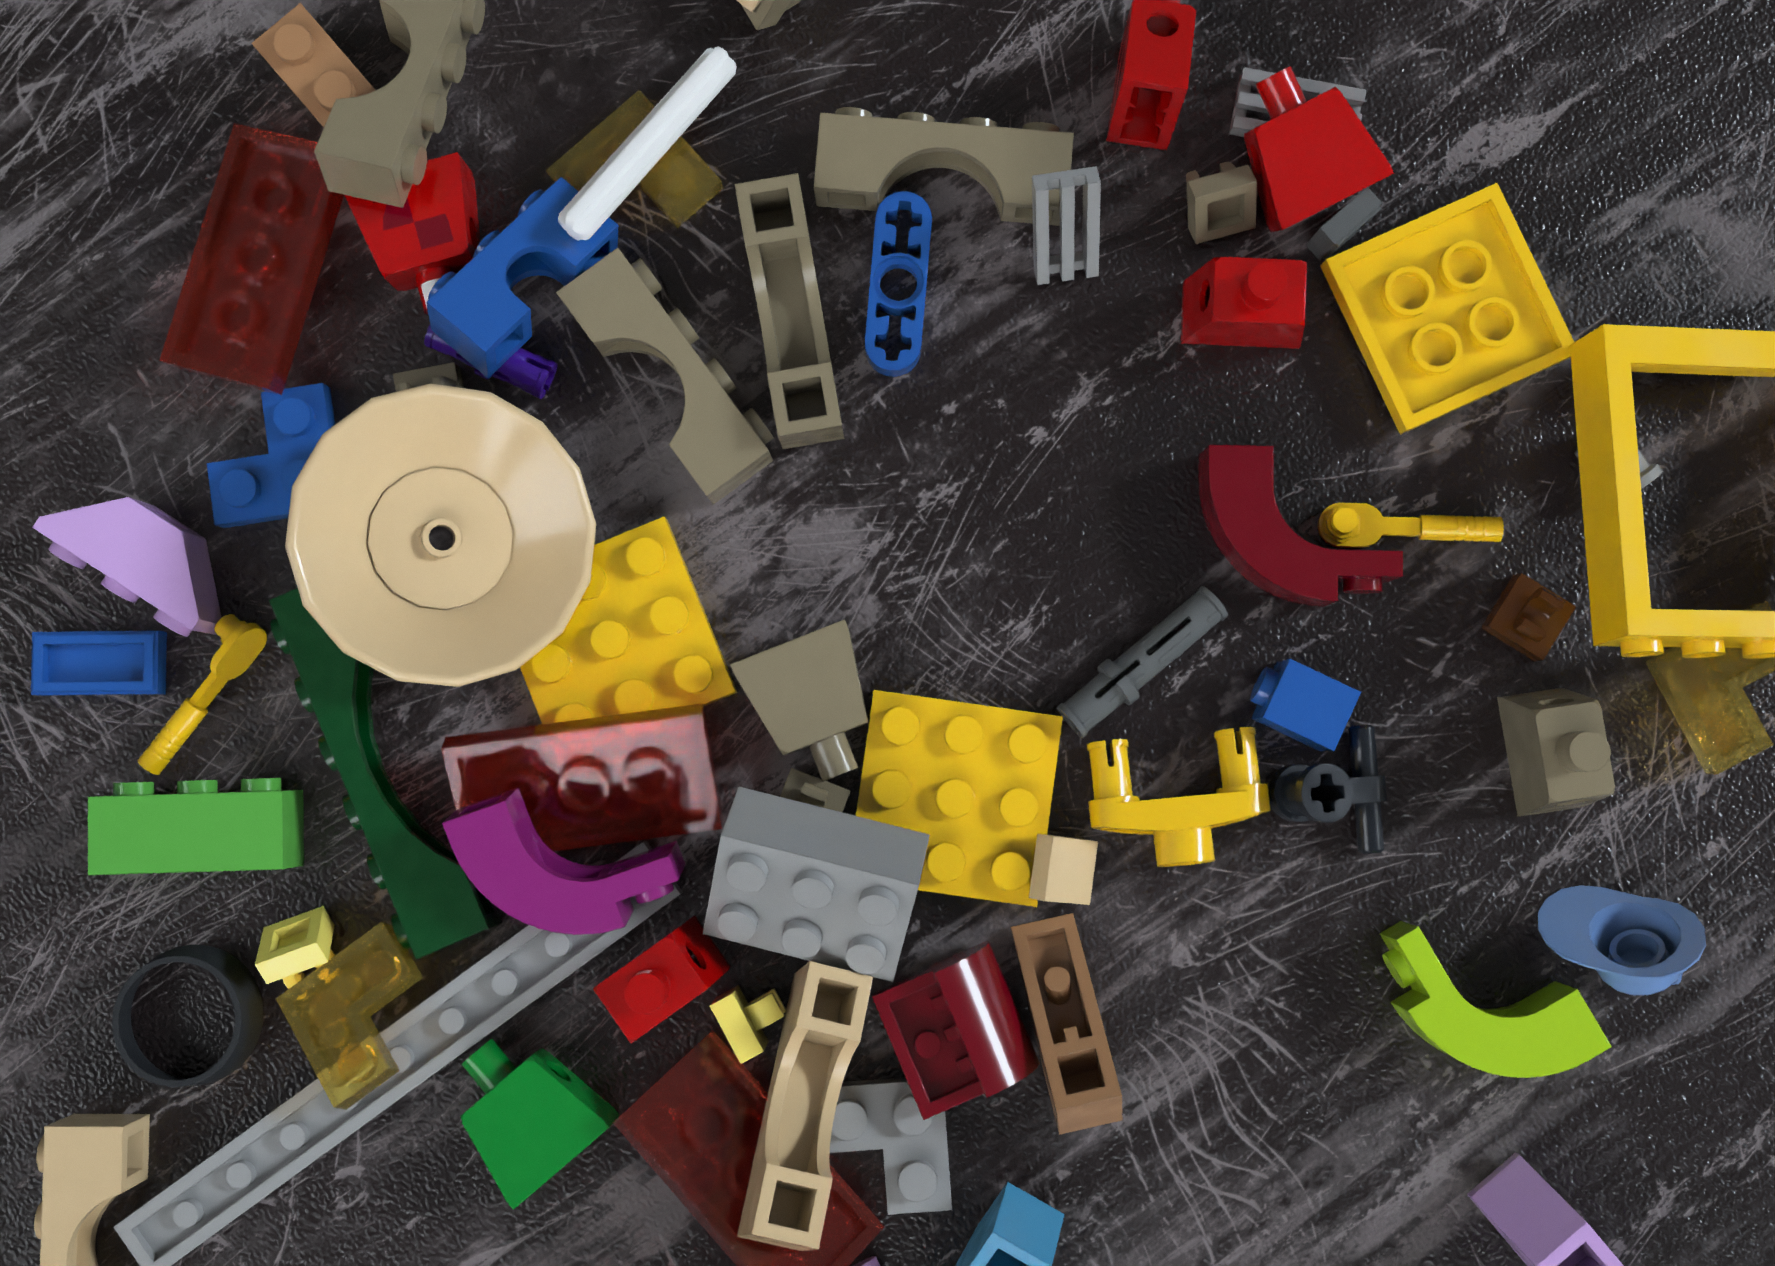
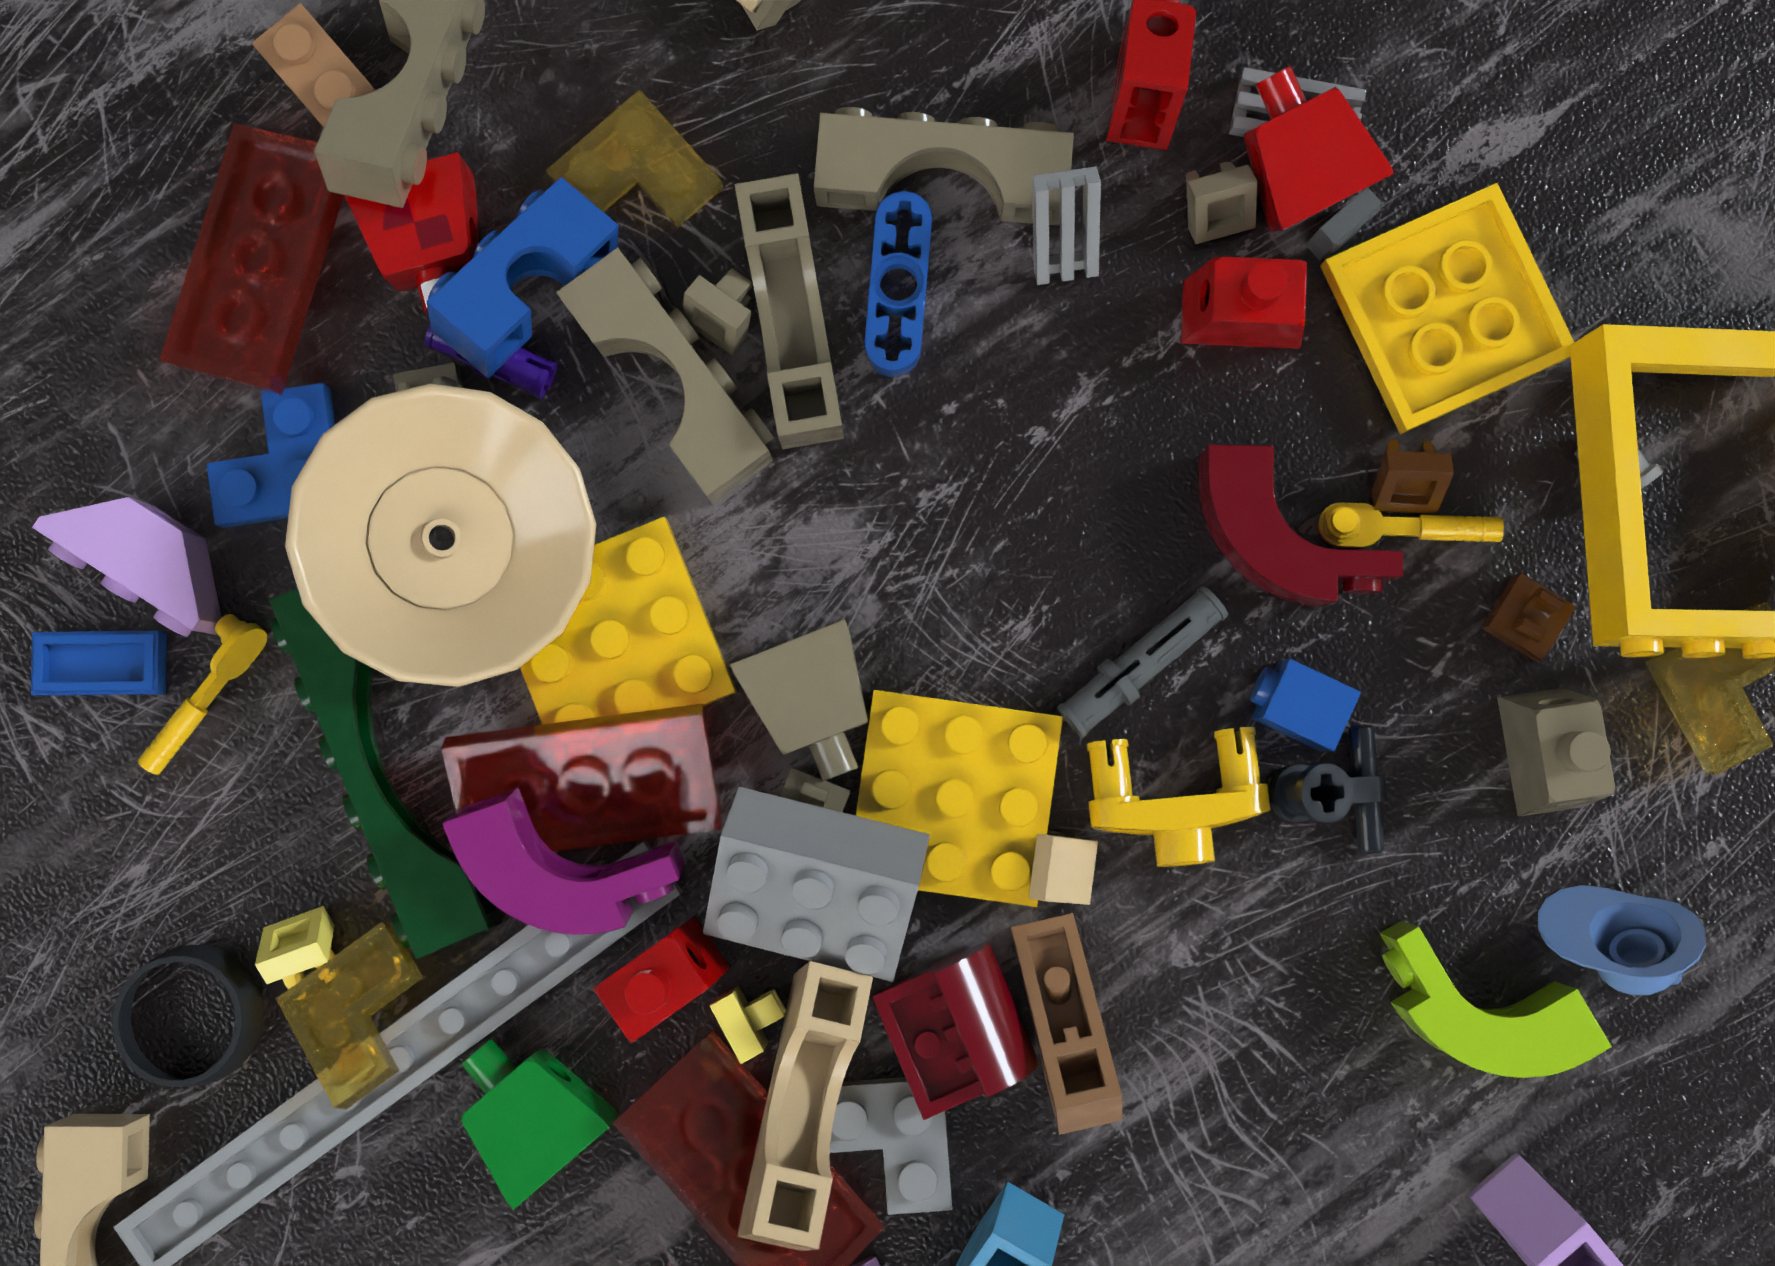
(195, 828): bright green brick -> none
(647, 144): white axle -> none
(720, 310): none -> dark tan tile
(1412, 479): none -> reddish brown tile

